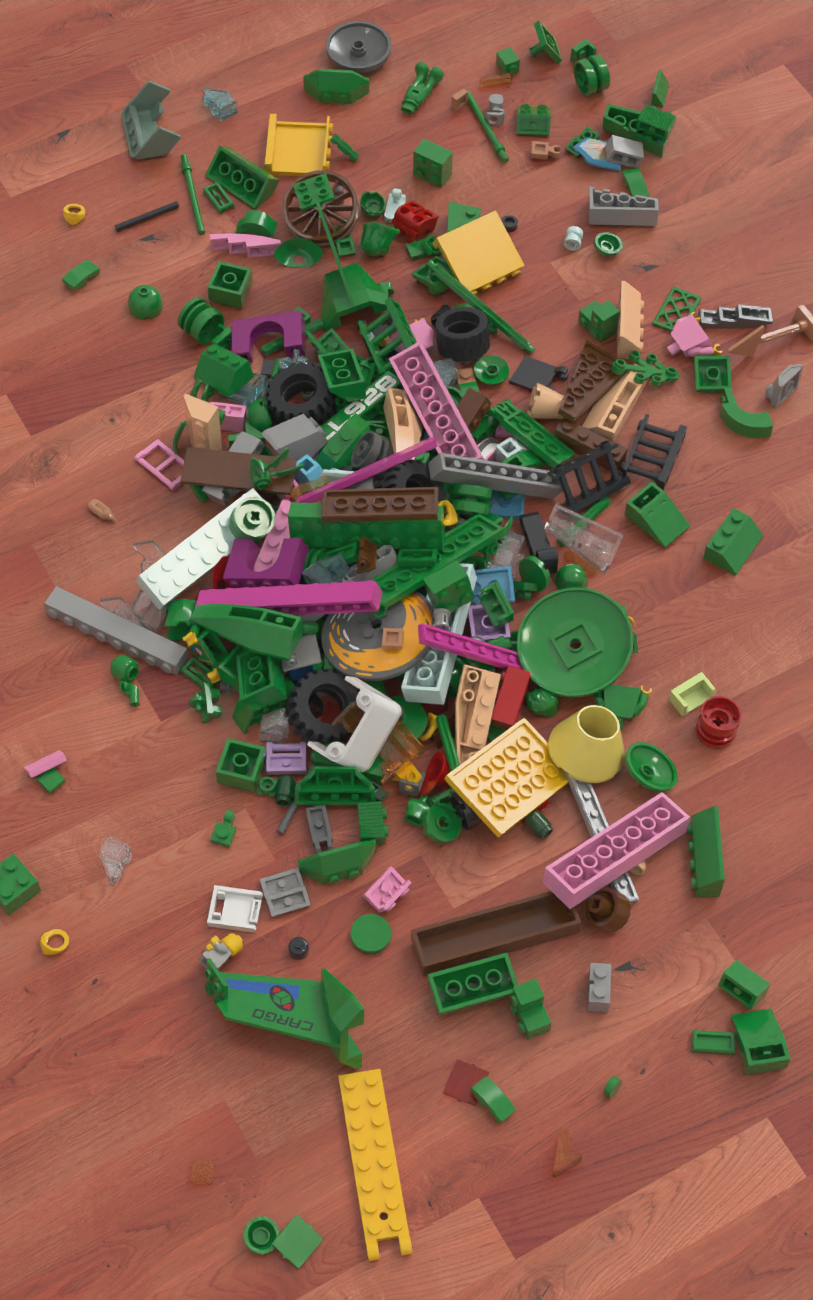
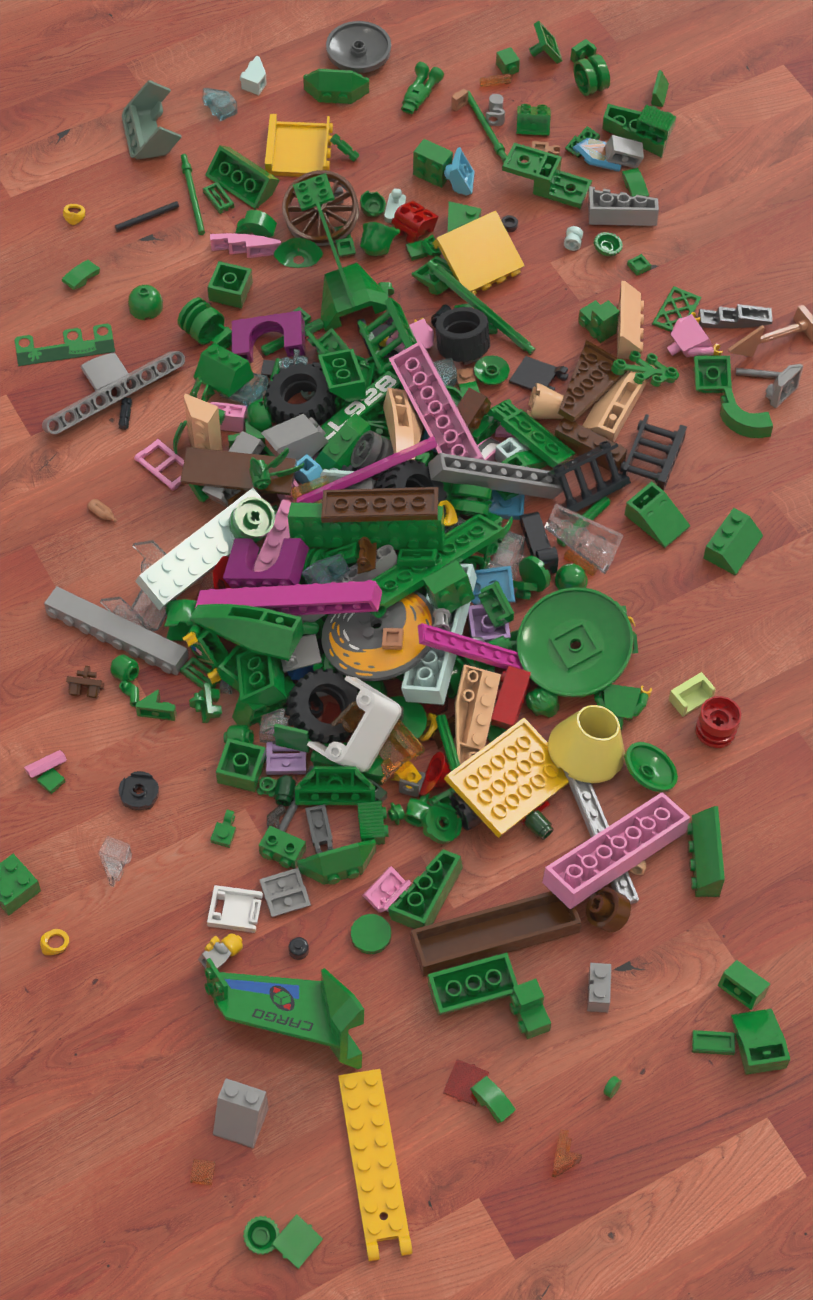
(71, 348): none -> piece
(94, 686): none -> reddish brown hips
(104, 370): none -> light grey slope
(105, 392): none -> light grey beam
(125, 413): none -> black axle
(139, 801): none -> black plate
(152, 708): none -> green slope
(239, 733): none -> green head
(240, 1113): none -> light grey slope
(254, 77): none -> light aqua slope
(273, 816): none -> clear smoke arm
(282, 847): none -> green brick
(291, 738): none -> green piece
(396, 813): none -> green plate
(428, 892): none -> green wedge
(460, 174): none -> medium azure slope
(547, 175): none -> green bracket
(639, 264): none -> green tile
(757, 373): none -> flat silver bar

